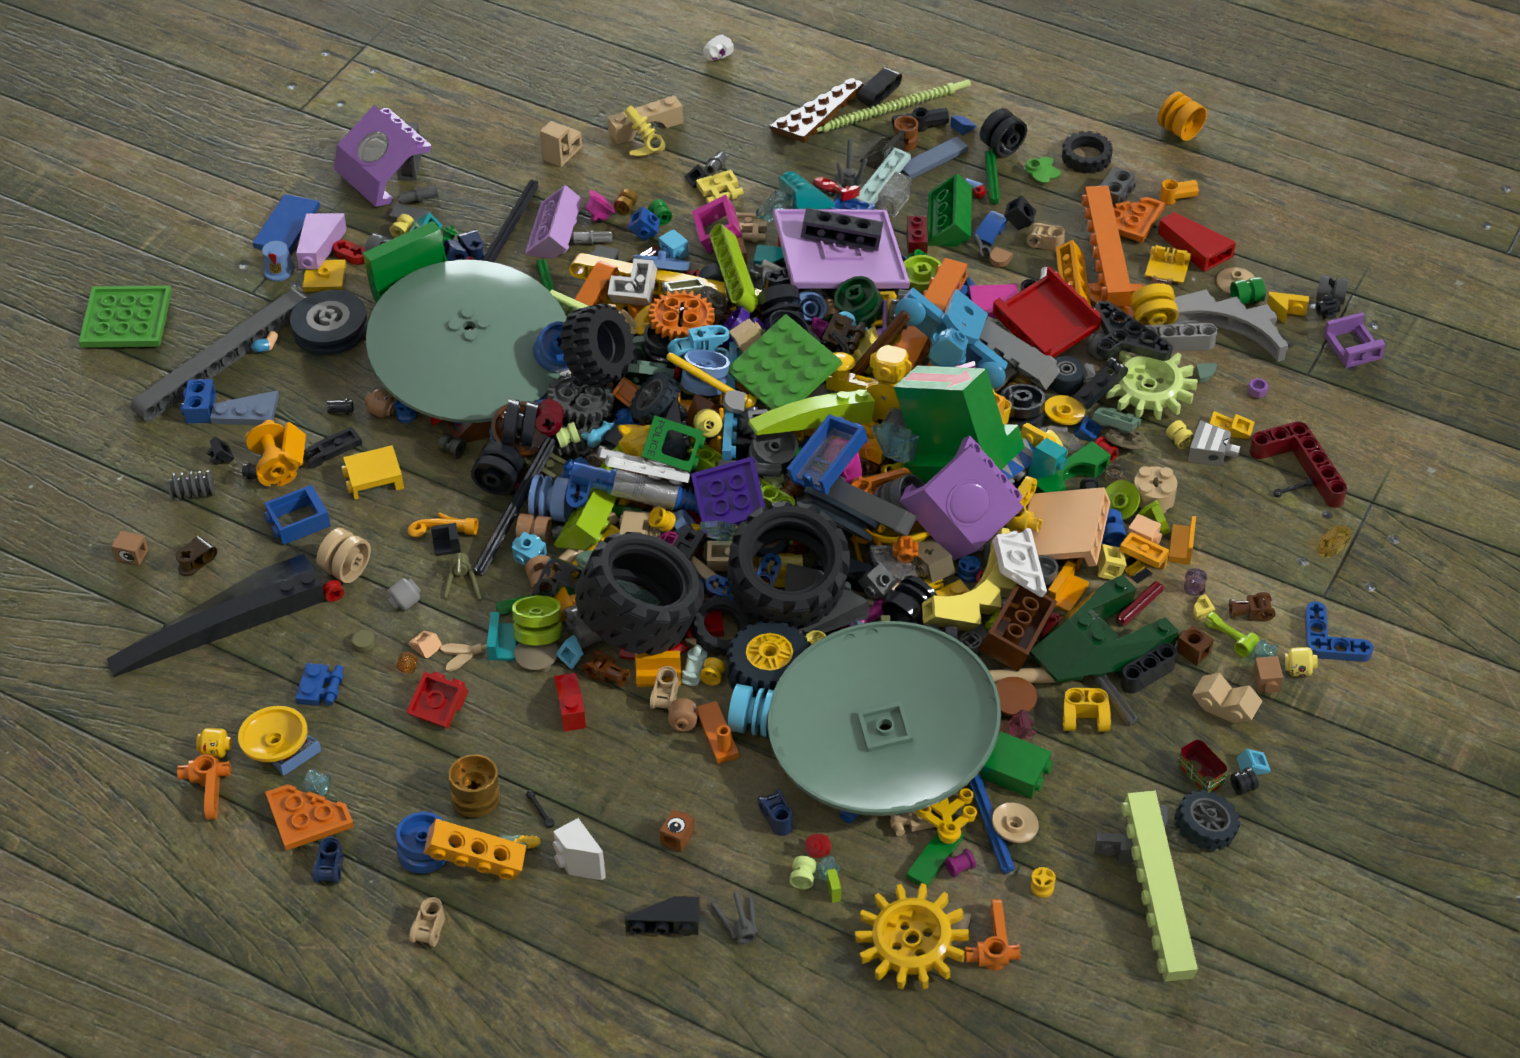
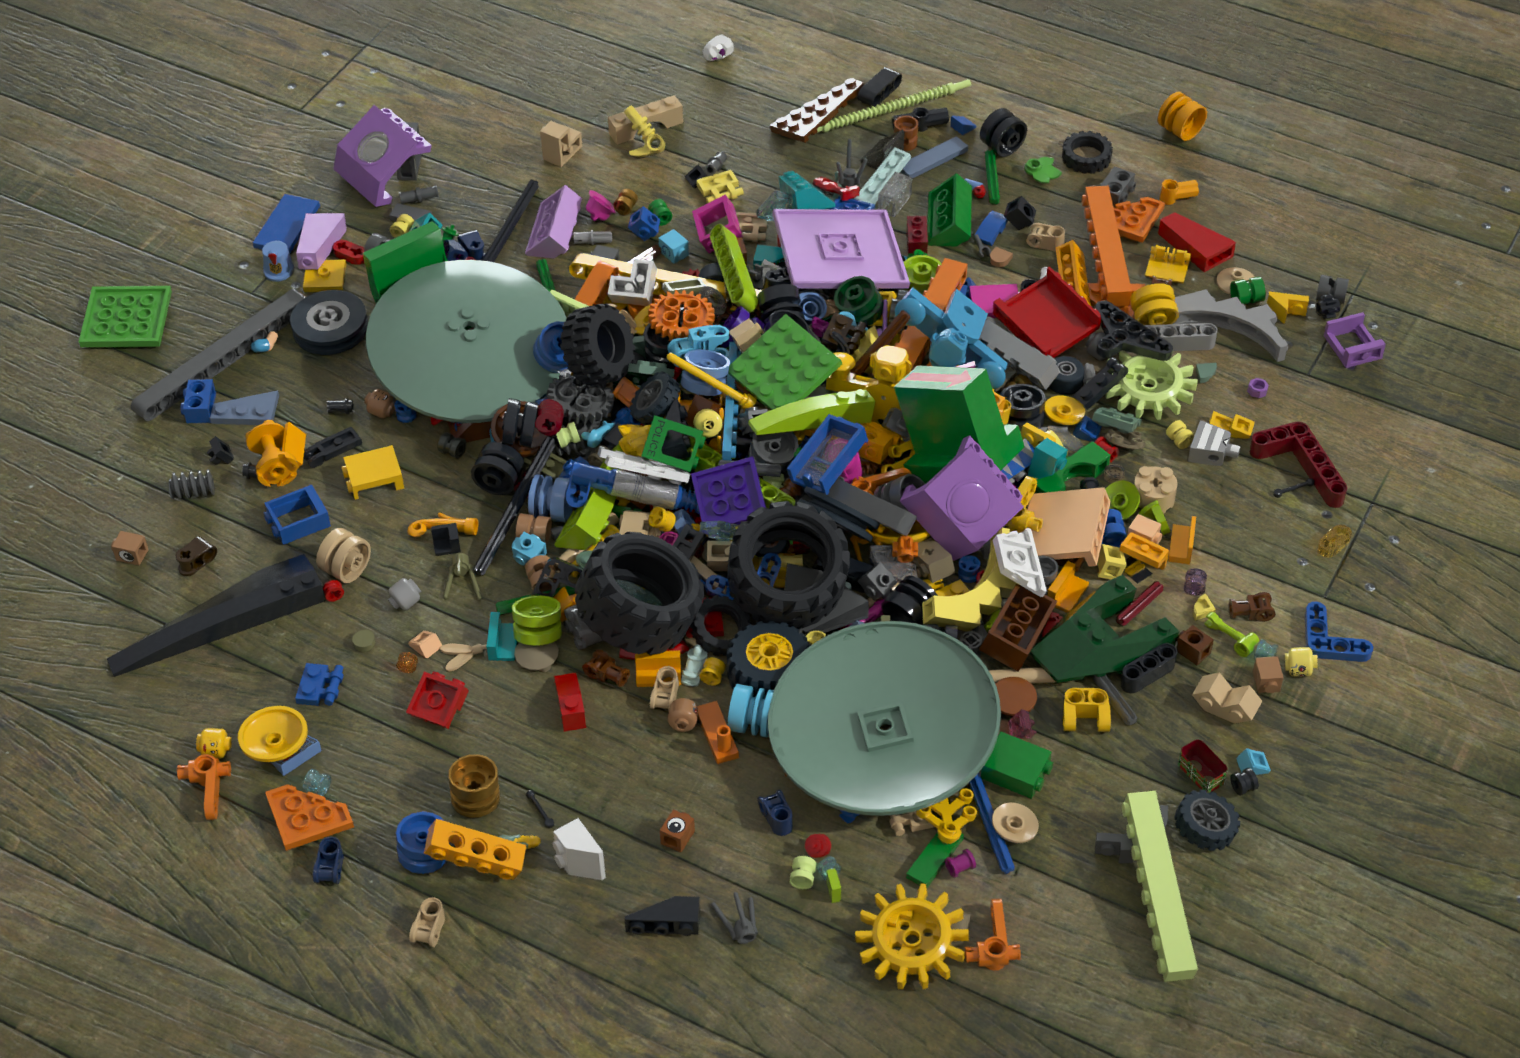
(570, 652): medium azure slope -> none
(663, 262): medium blue piece -> none
(734, 401): light grey tile -> none
(841, 229): black brick -> none
(896, 442): clear light blue slope -> none
(1042, 882): yellow wheel -> none

